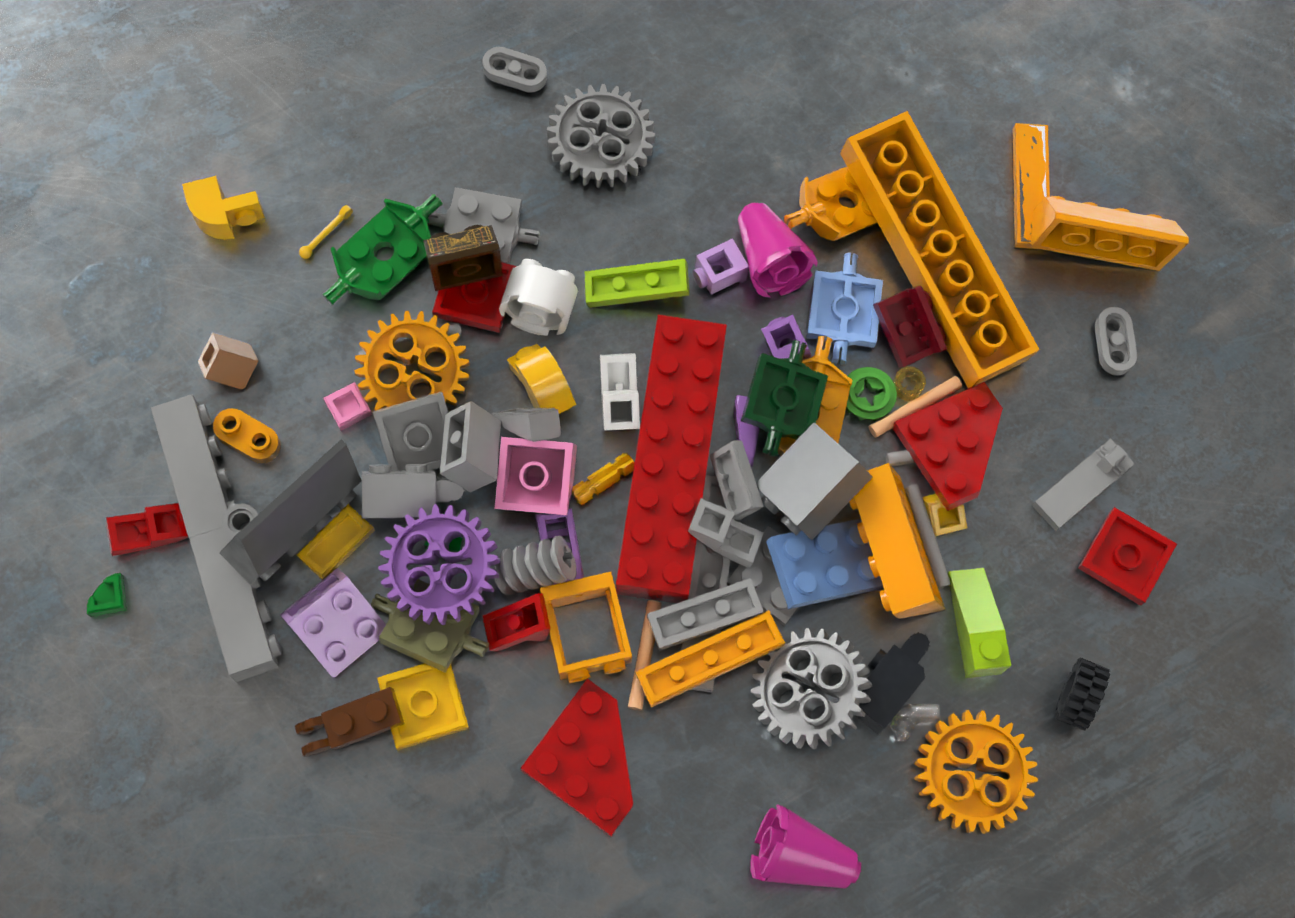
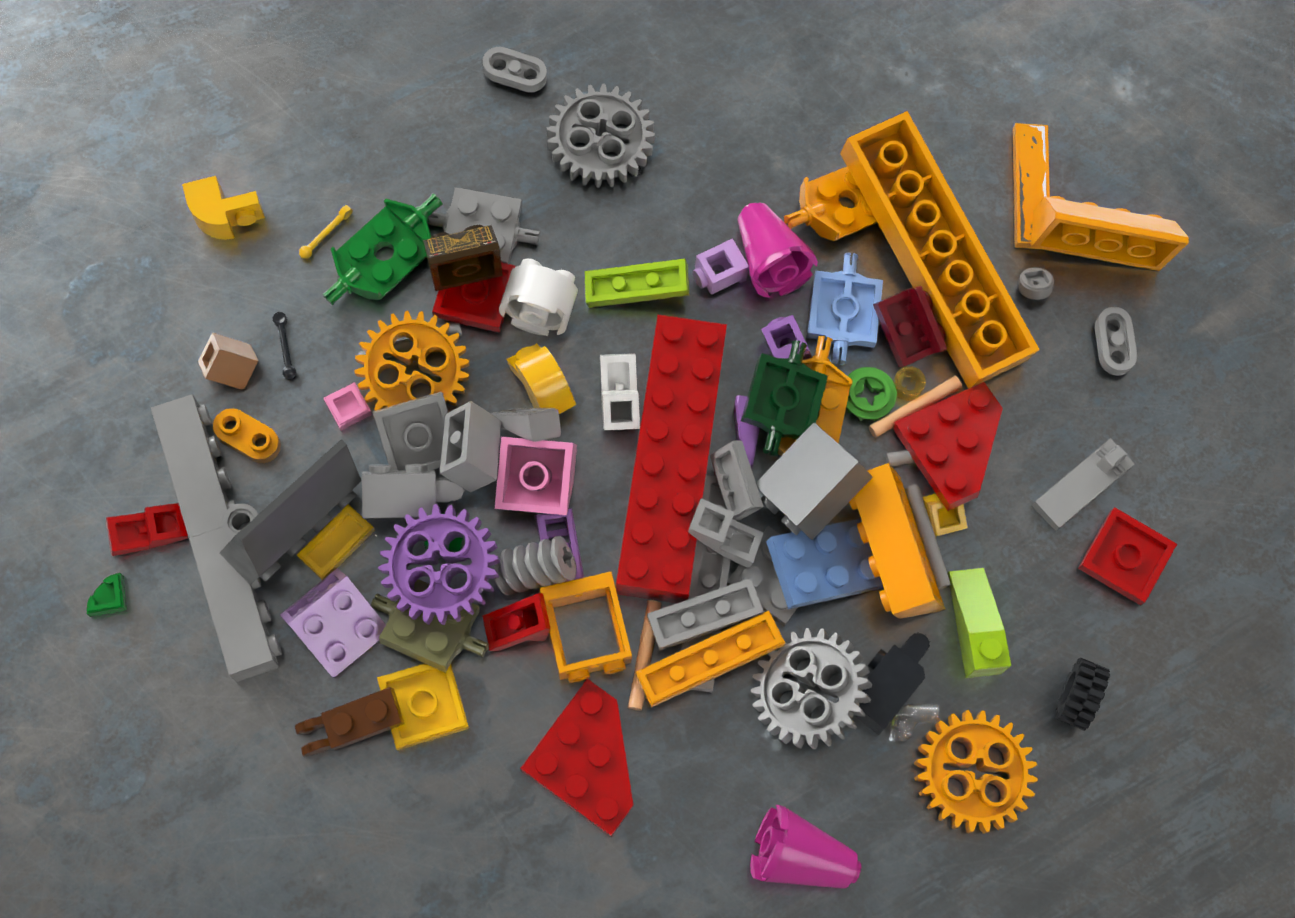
(280, 321): none -> black hinge
(603, 478): yellow axle -> none
(1036, 283): none -> light grey tile

